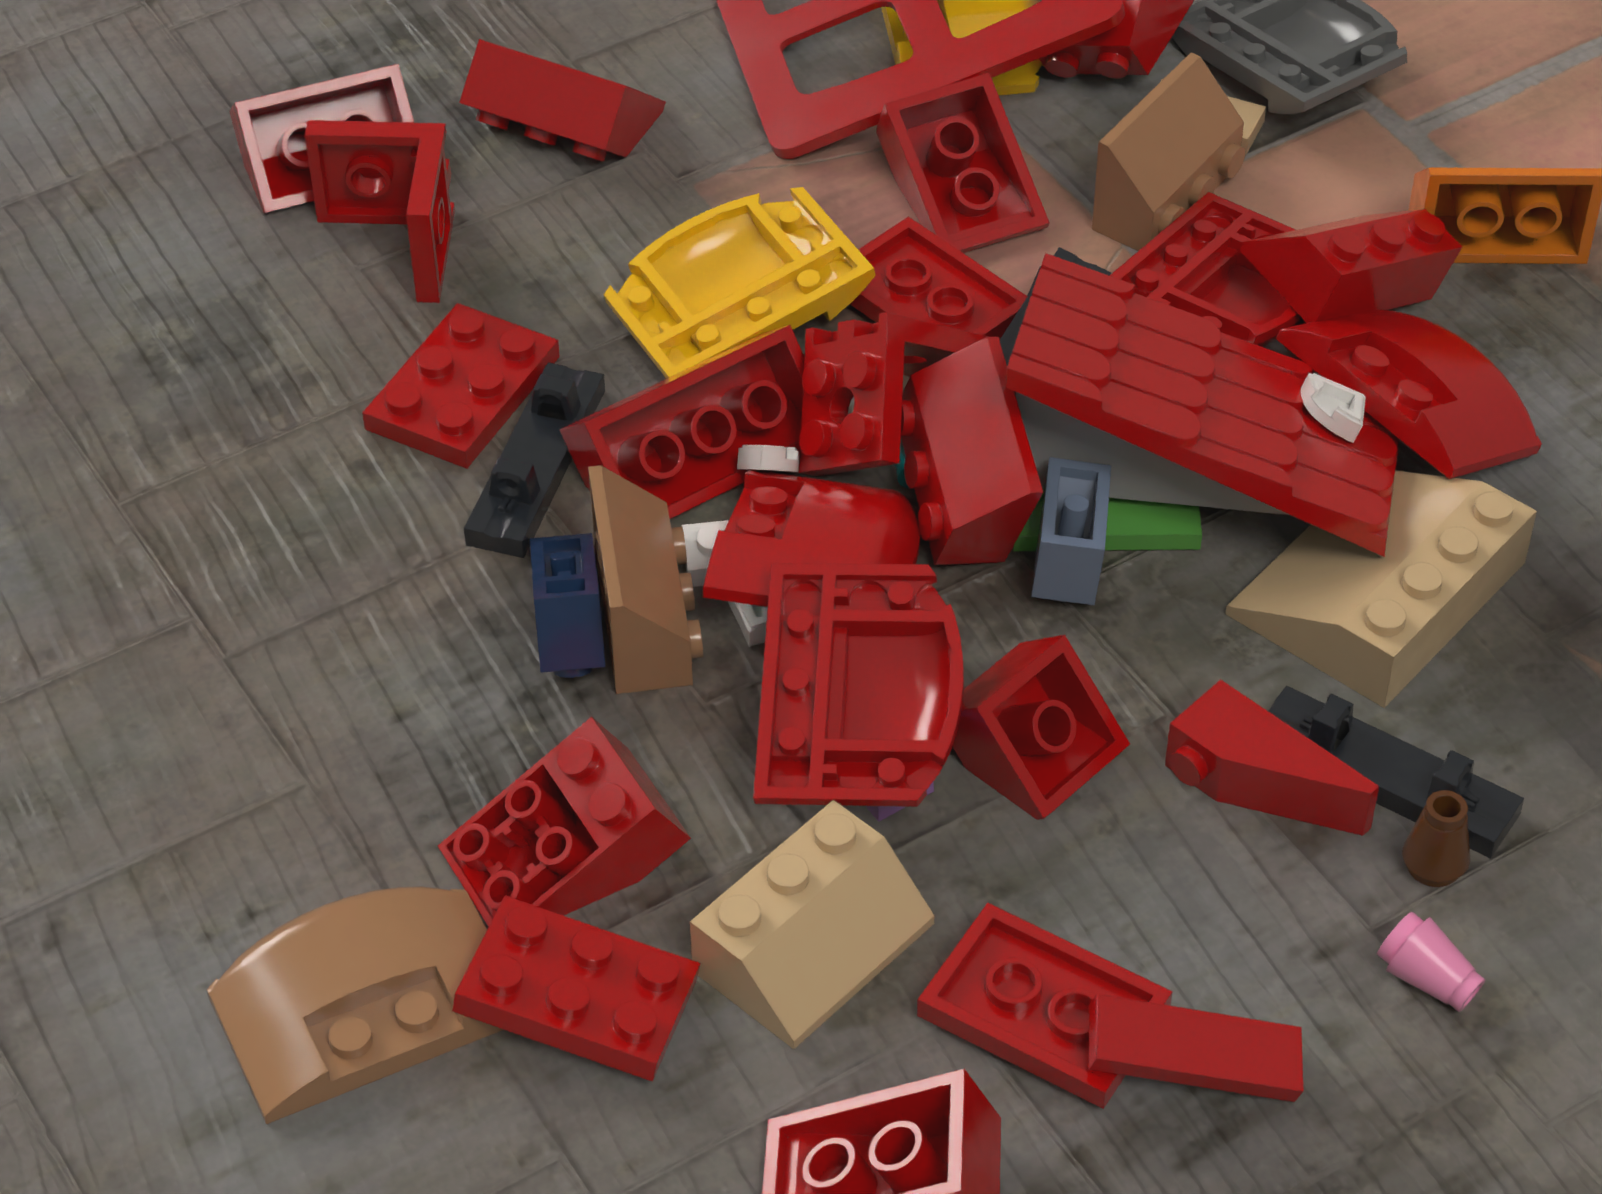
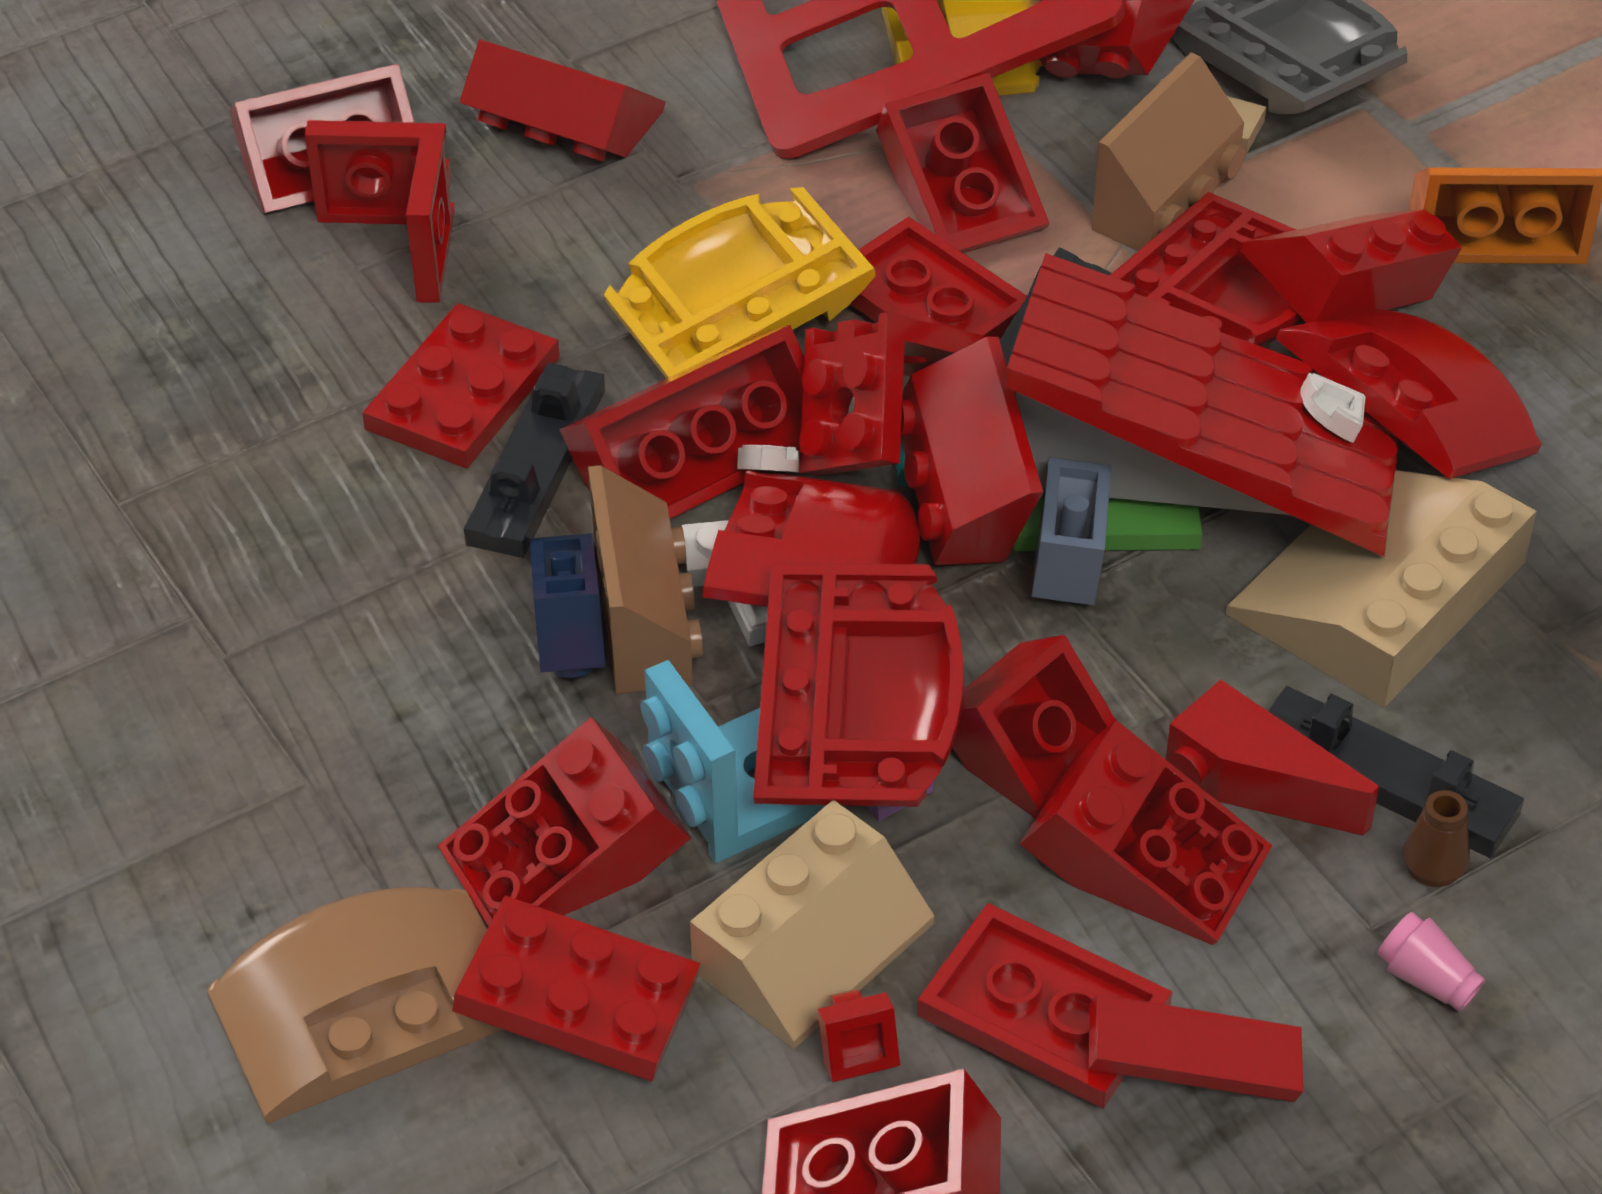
(710, 767): none -> medium azure bracket
(858, 1035): none -> red tile
(1146, 837): none -> red slope

